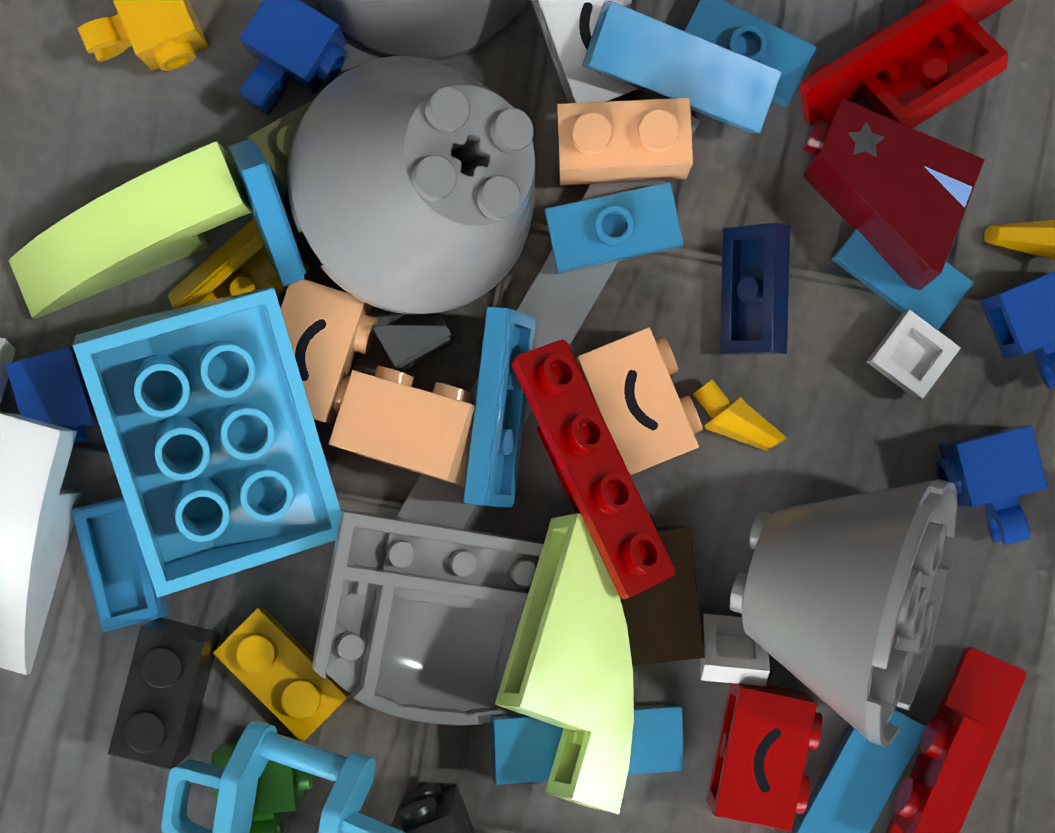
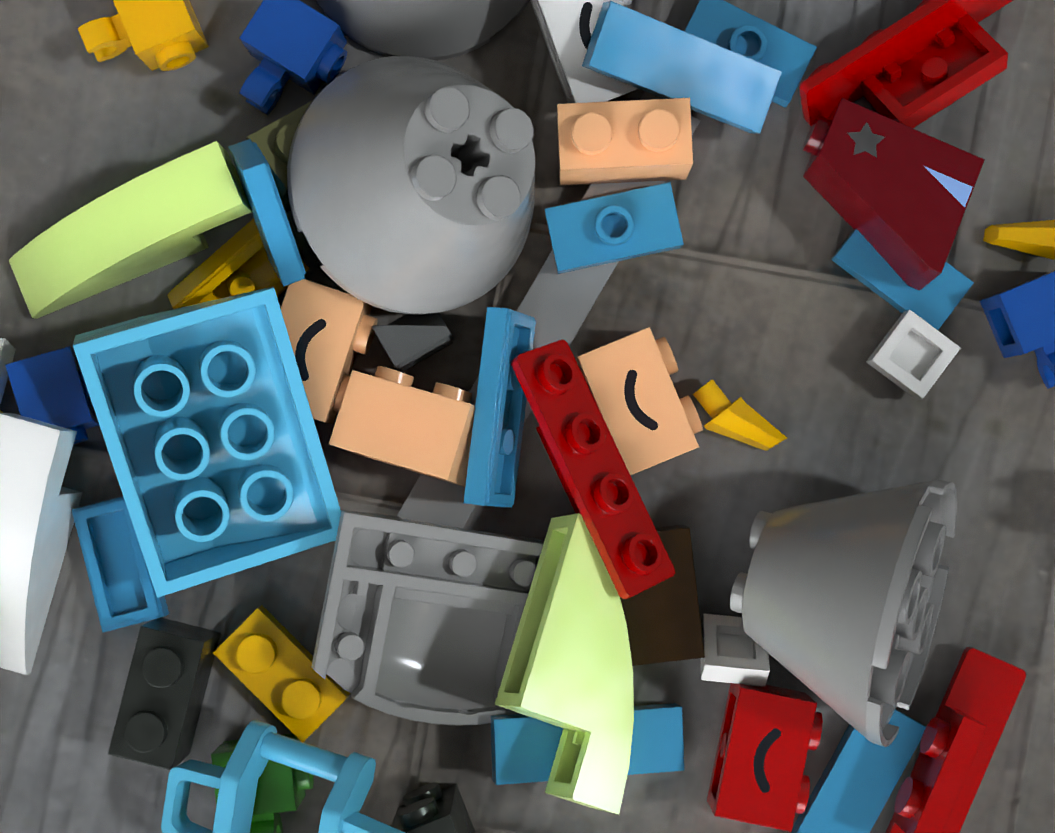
(755, 289): dark blue plate -> none
(992, 473): blue brick -> none

